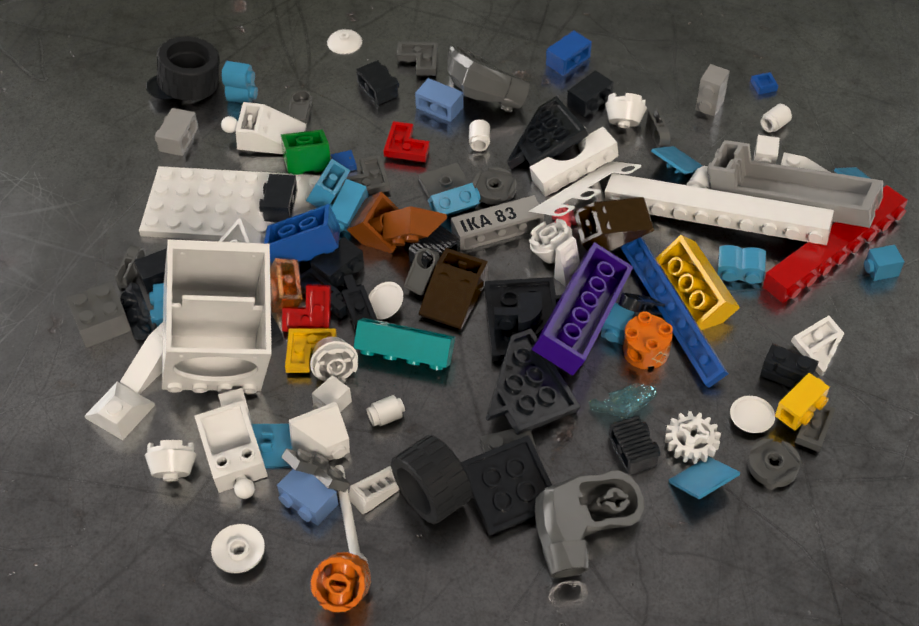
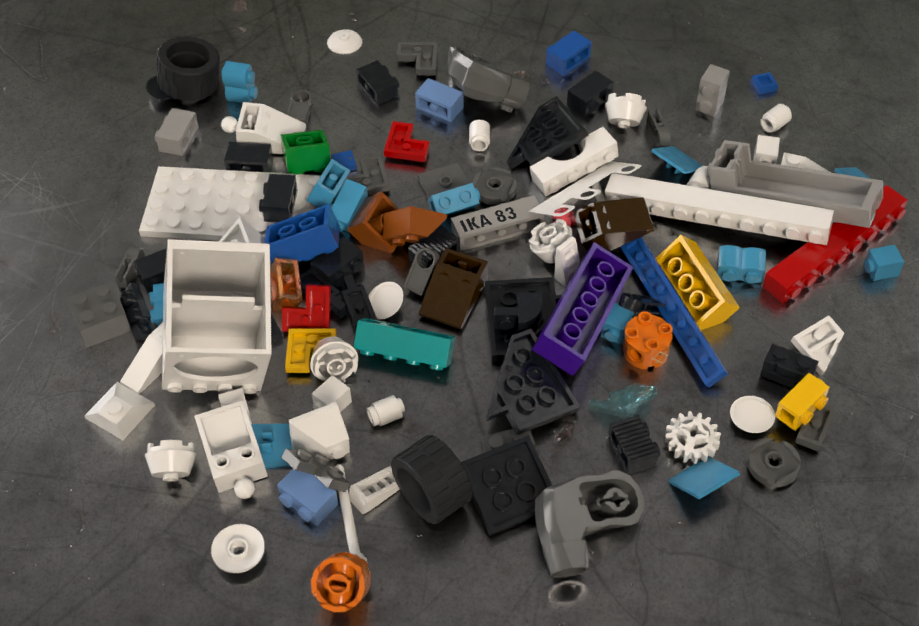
(248, 157): none -> black brick

